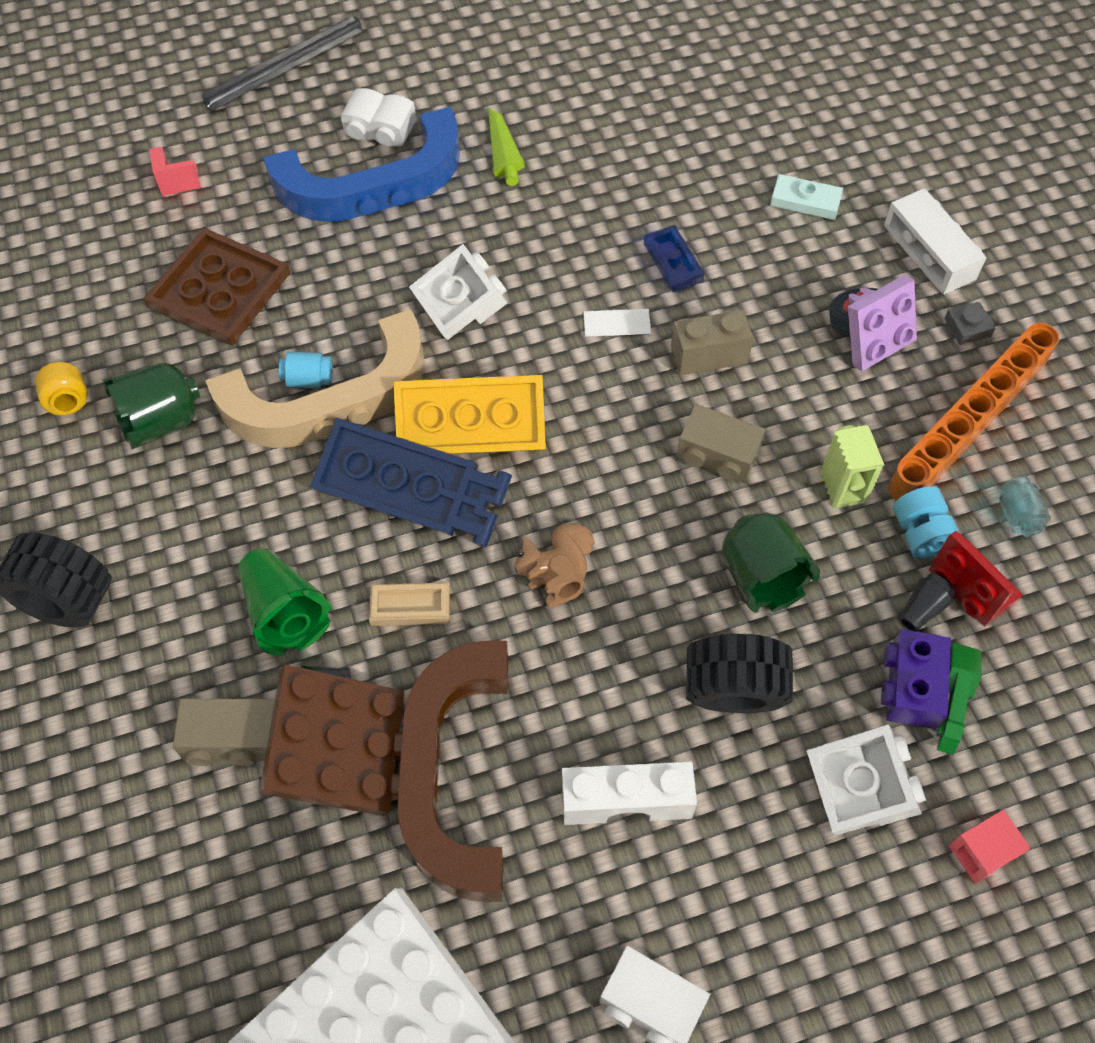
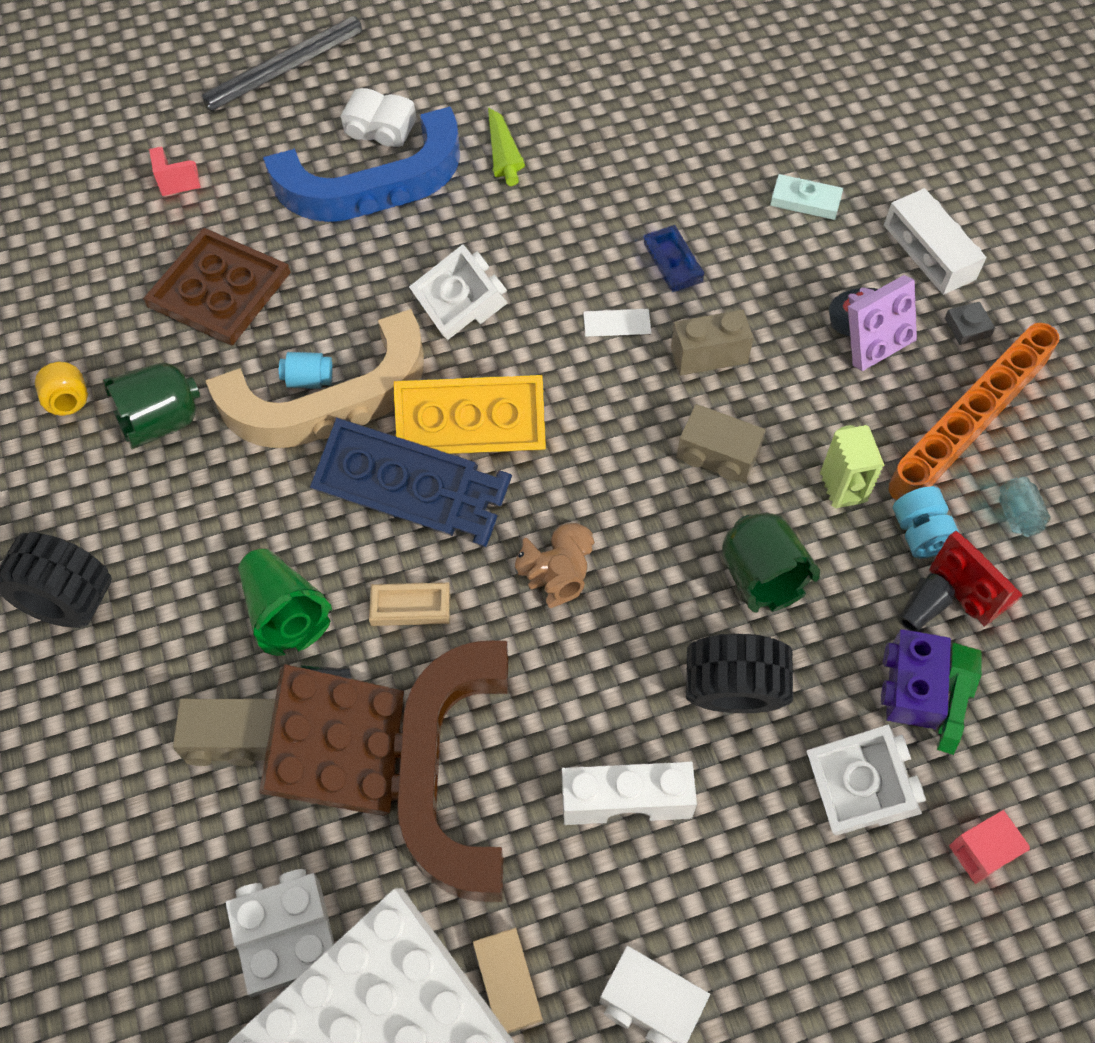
(279, 930): none -> white plate
(508, 980): none -> tan tile

